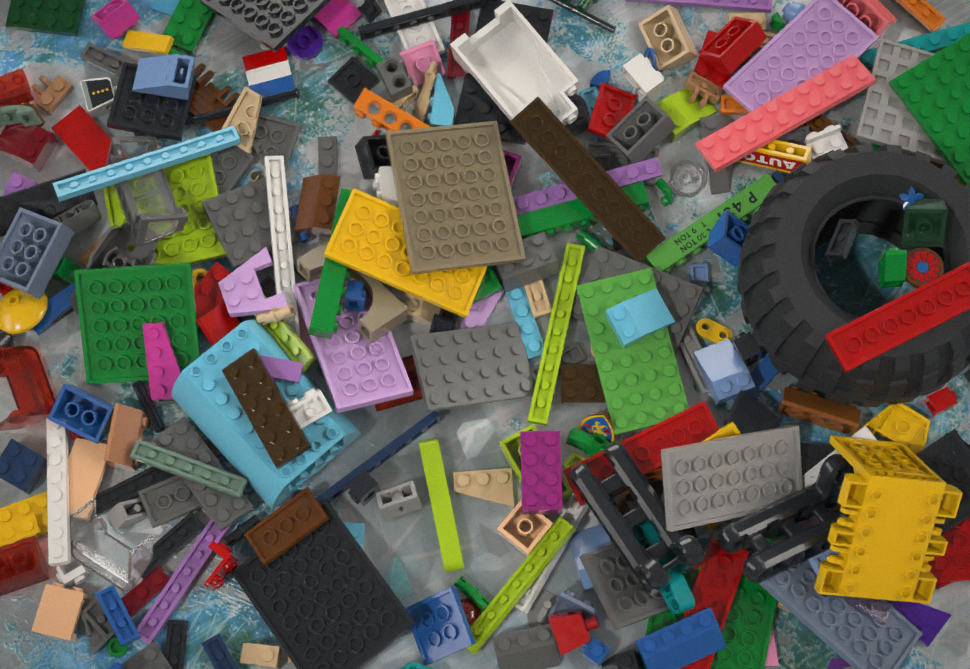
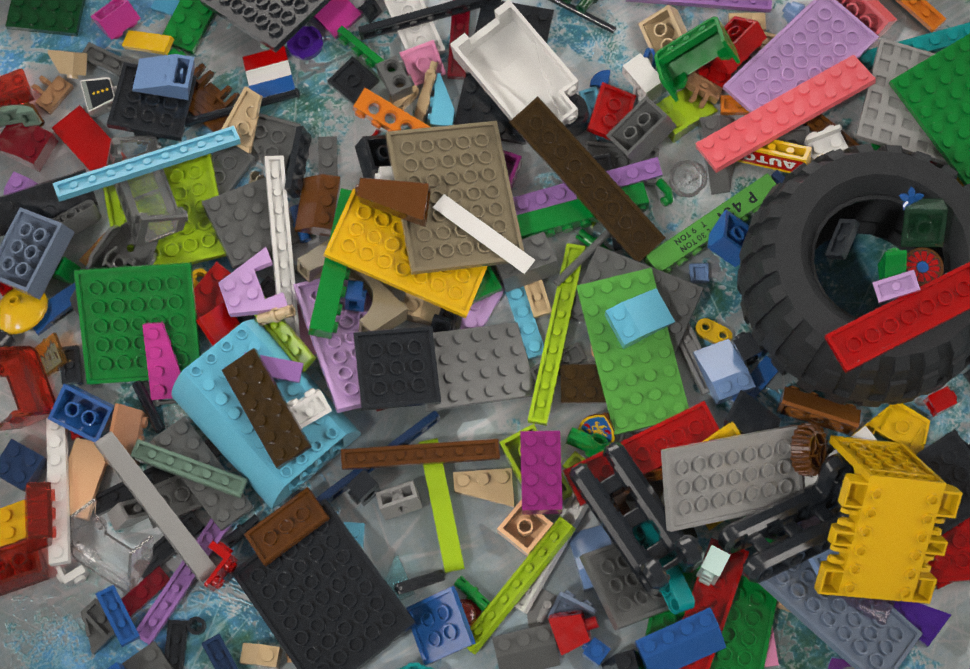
(39, 516): none -> clear red slope
(51, 354): none -> piece
(59, 611): light nougat panel -> none
(69, 62): none -> tan slope
(71, 372): none -> black plate
(115, 649): green tile -> none
(155, 506): none -> light grey beam
(193, 631): none -> black bush
(298, 162): none -> black plate
(396, 368): none -> black plate
(398, 198): none -> reddish brown slope
(419, 582): none -> black axle
(420, 454): none -> reddish brown plate
(484, 233): none -> white sticker
(581, 258): none -> dark grey bar
(692, 52): none -> green windscreen
(712, 566): none -> light aqua arch
(777, 22): green tile -> none
(808, 449): none -> reddish brown gear
(896, 286): none -> lavender plate

